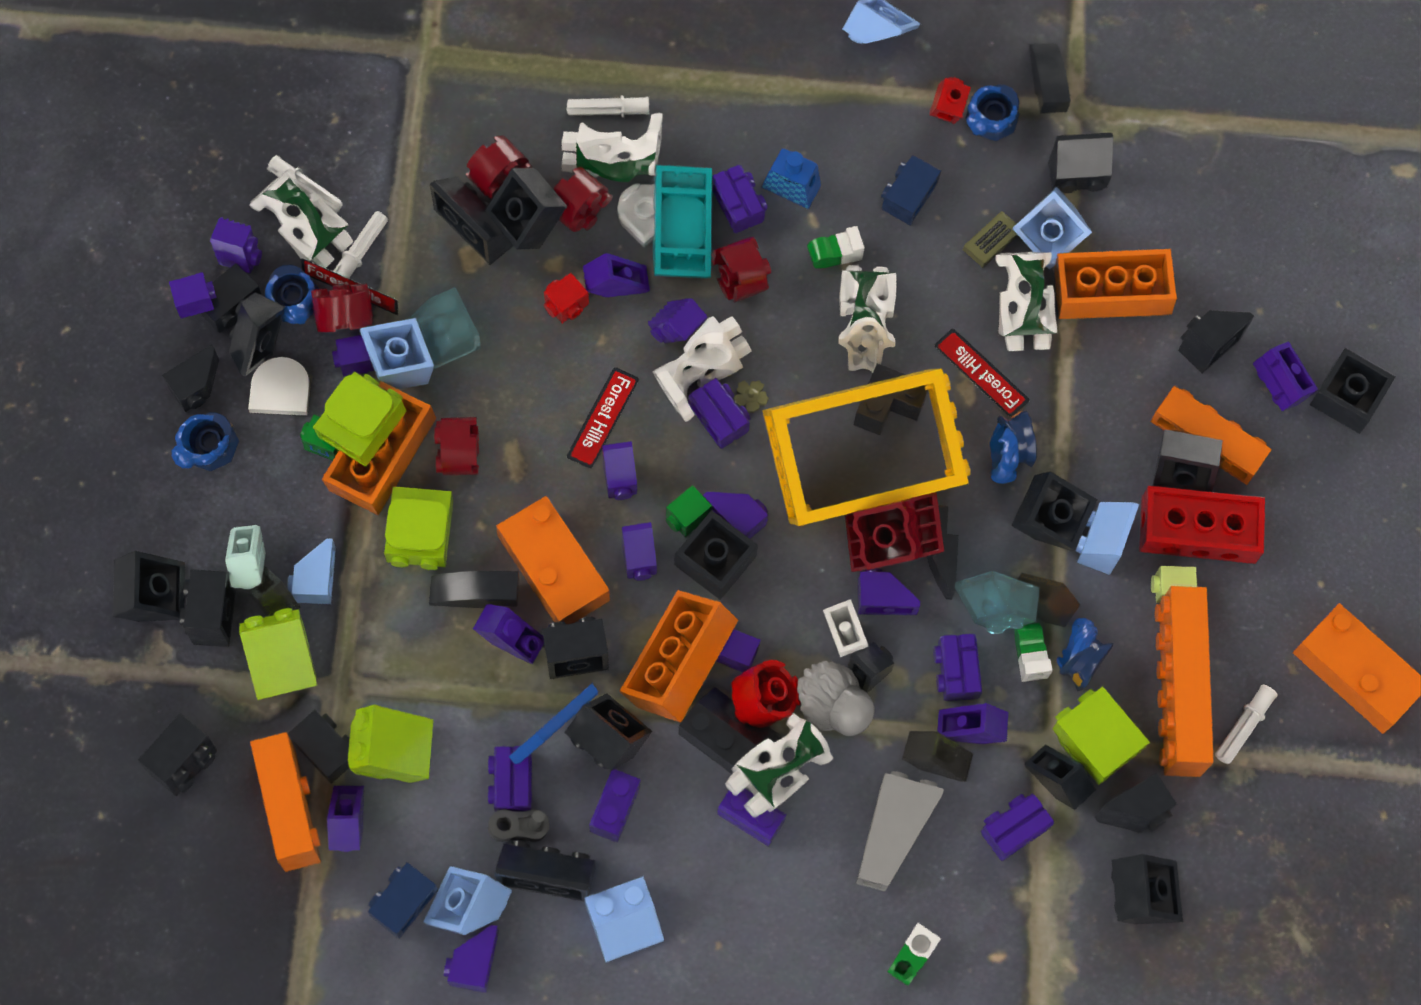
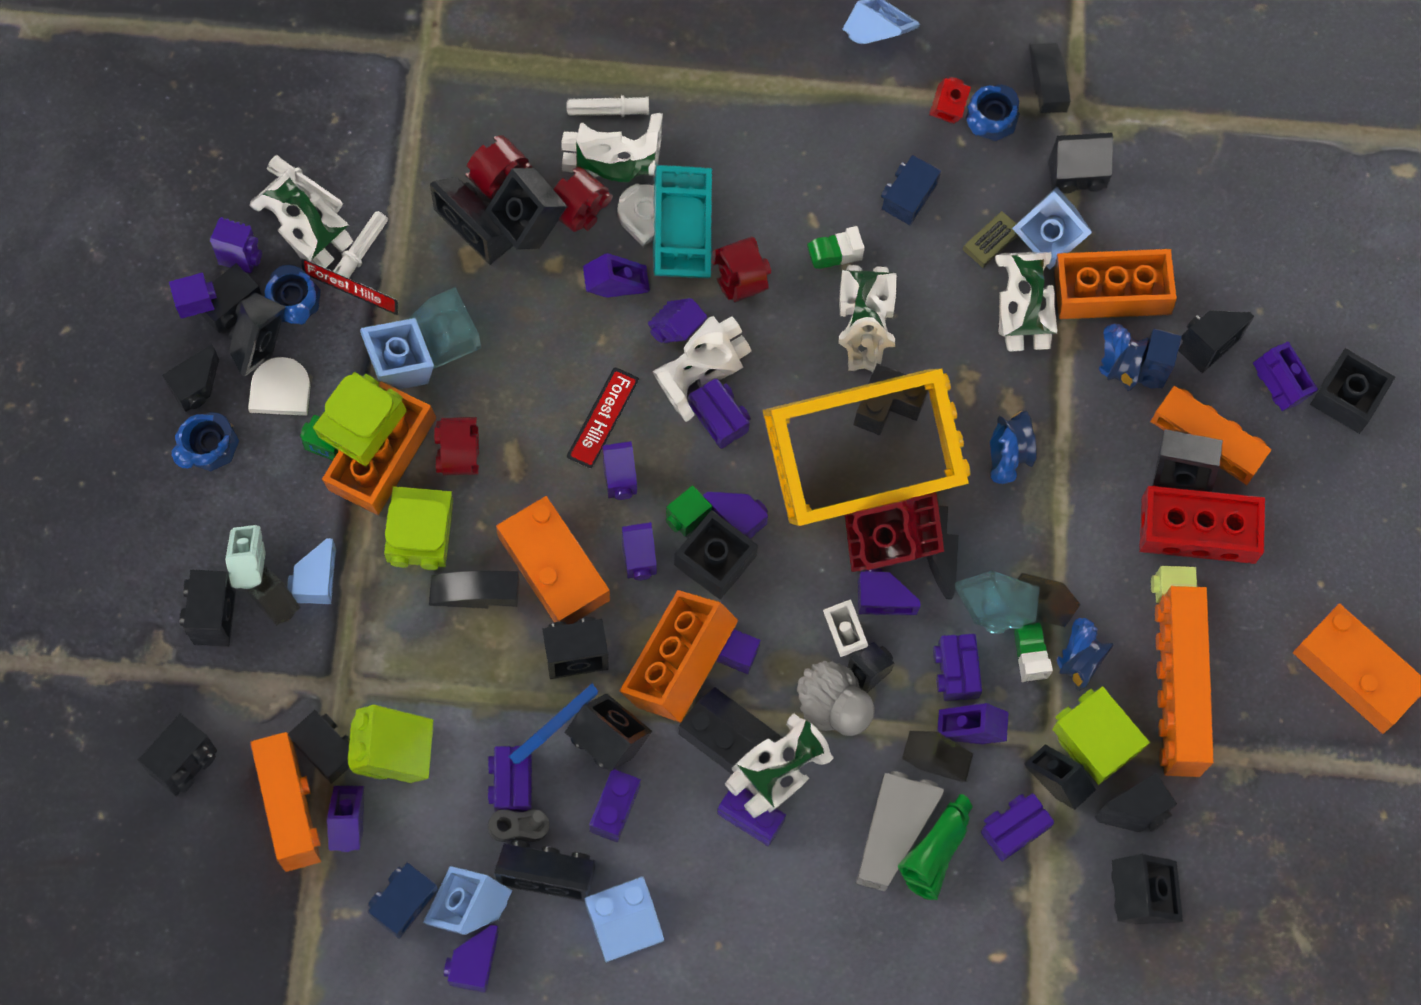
(148, 587): black slope -> none
(278, 653): lime brick -> none
(342, 307): dark red brick -> none
(352, 356): dark purple brick -> none
(509, 632): dark purple slope -> none
(565, 298): red brick -> none
(738, 198): dark purple brick -> none
(751, 396): olive plant -> none
(765, 694): red brick -> none
(793, 178): blue torso -> none
(913, 954): leg -> none
(928, 861): none -> green piece
(982, 372): red sticker -> none
(1054, 511): black slope -> none
(1106, 535): light blue slope -> none
(1122, 355): none -> piece
(1159, 358): none -> dark blue brick
(1245, 725): white axle -> none

